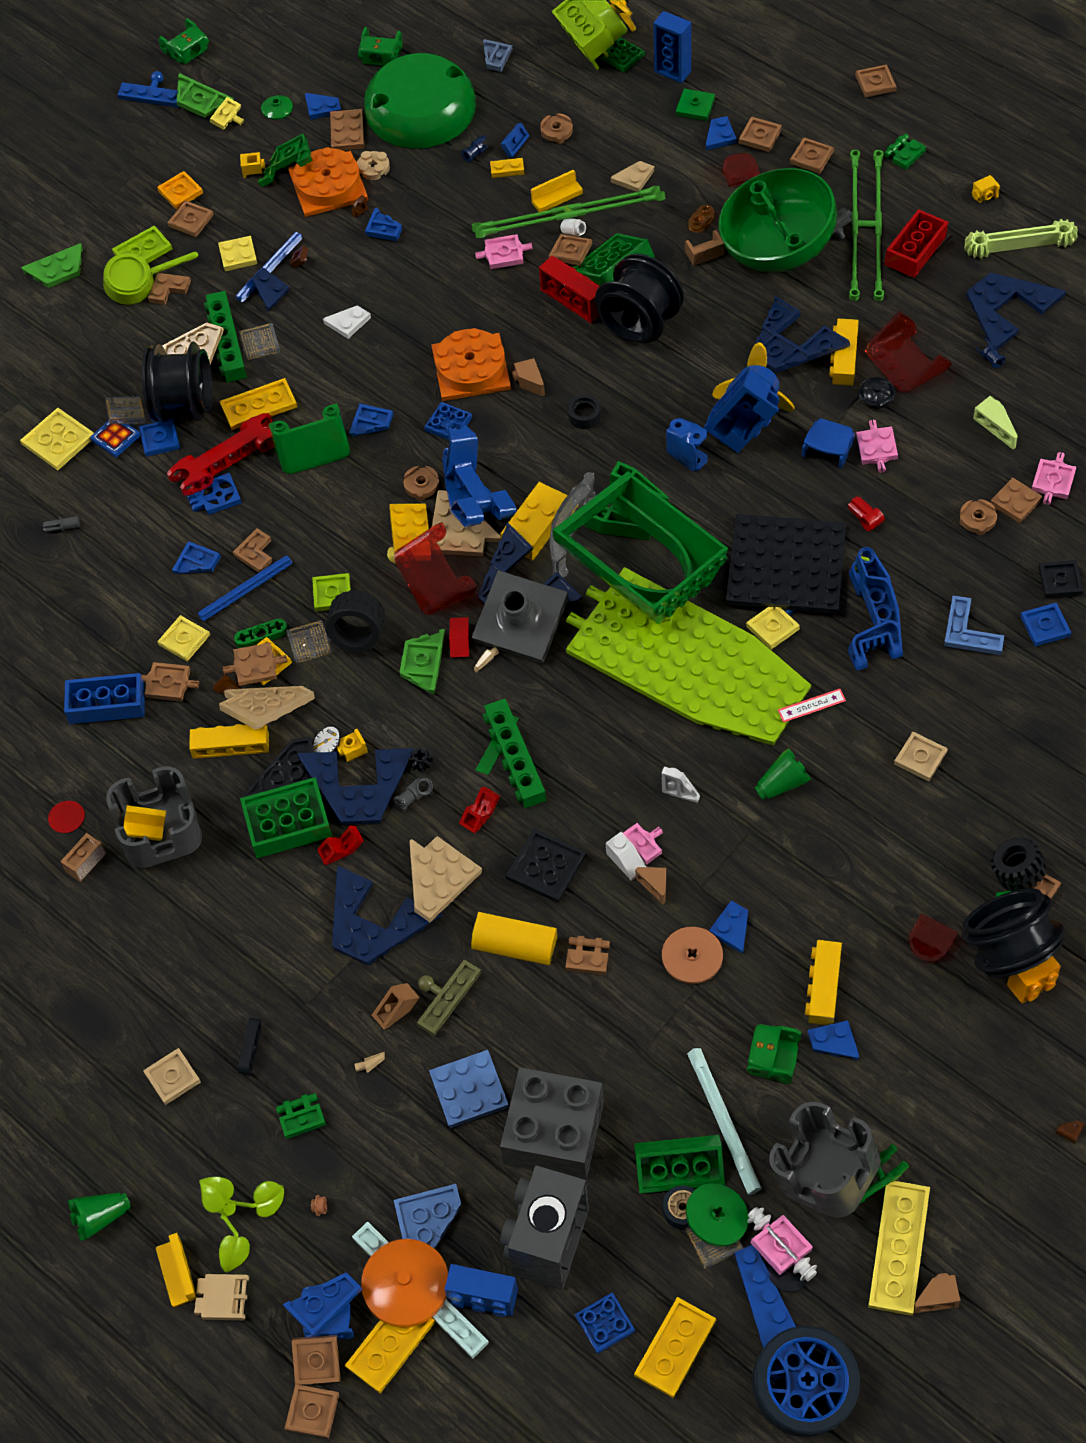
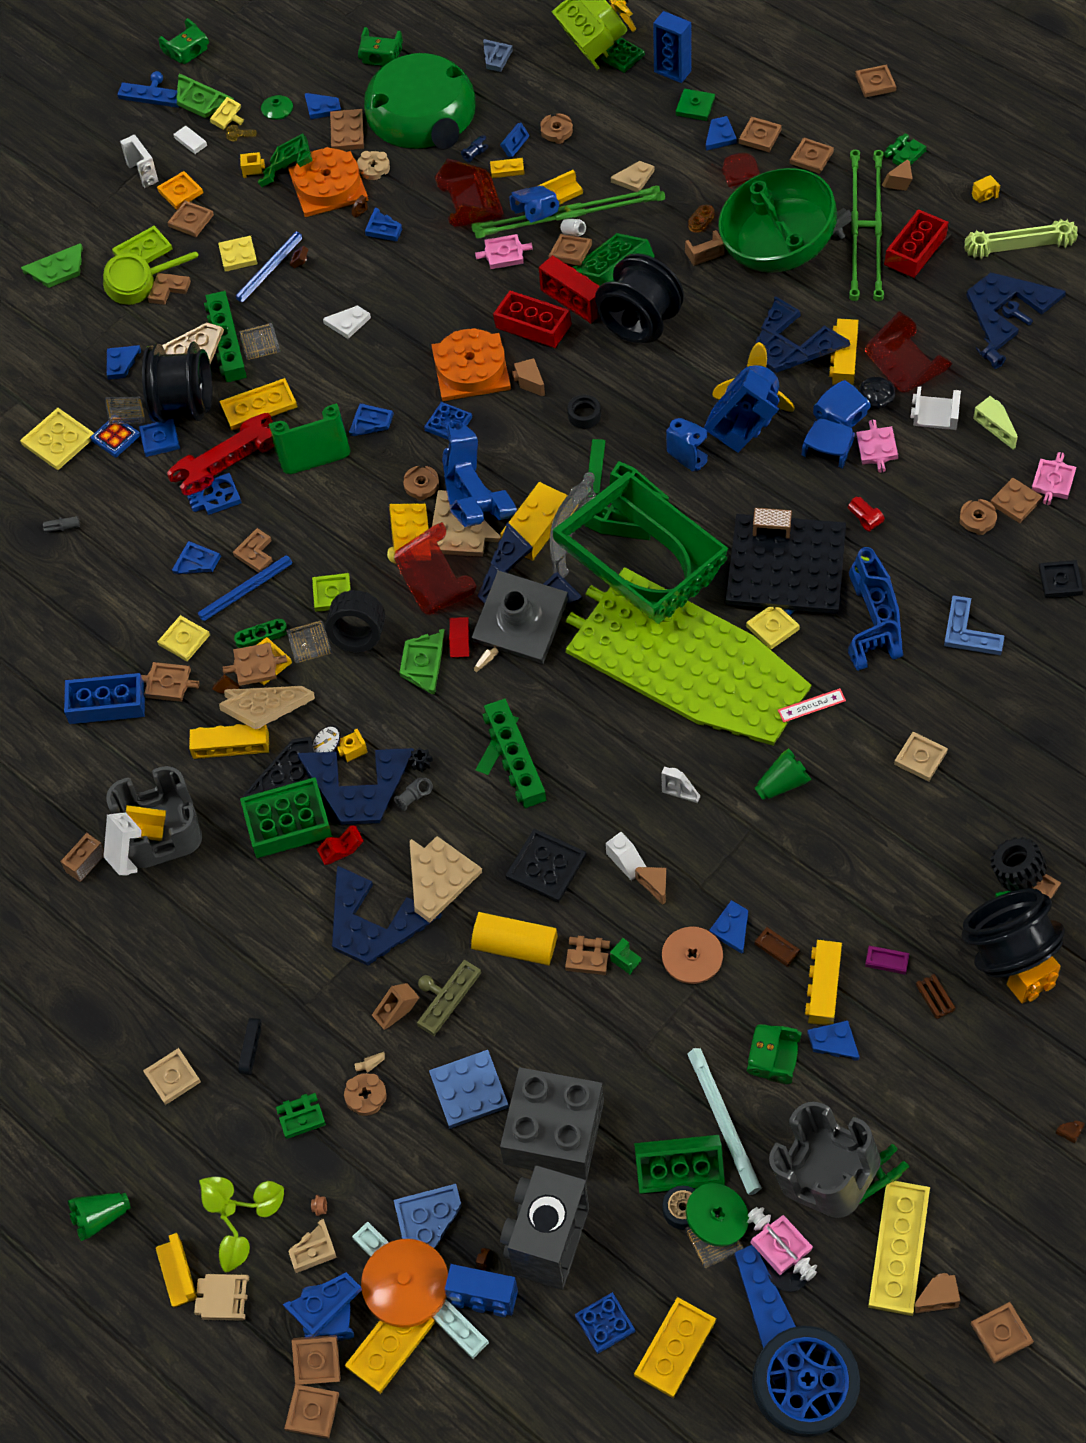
(66, 816): red sticker -> none
(118, 834): none -> white panel
(120, 361): none -> blue wing
(137, 155): none -> white panel
(190, 139): none -> white tile
(233, 133): none -> clear yellow bar
(269, 288): dark blue wing -> none
(312, 1249): none -> tan wing
(356, 1086): none -> medium nougat plate
(445, 133): none -> black sticker
(470, 191): none -> clear red windscreen
(480, 811): red slope -> none
(482, 1258): none -> reddish brown tile
(532, 319): none -> red brick
(537, 200): none -> blue piece
(596, 462): none -> green sticker
(624, 957): none -> green panel
(644, 842): bright pink plate -> none
(772, 519): none -> medium nougat panel
(777, 946): none -> reddish brown tile
(842, 405): none -> blue piece
(887, 960): none -> magenta tile
(899, 177): none -> medium nougat slope
(927, 981): none -> reddish brown tile
(931, 939): clear red slope -> none
(936, 411): none -> white panel
(1002, 1332): none -> medium nougat plate
(1014, 311): none -> dark blue bar
(1045, 624): blue plate -> none

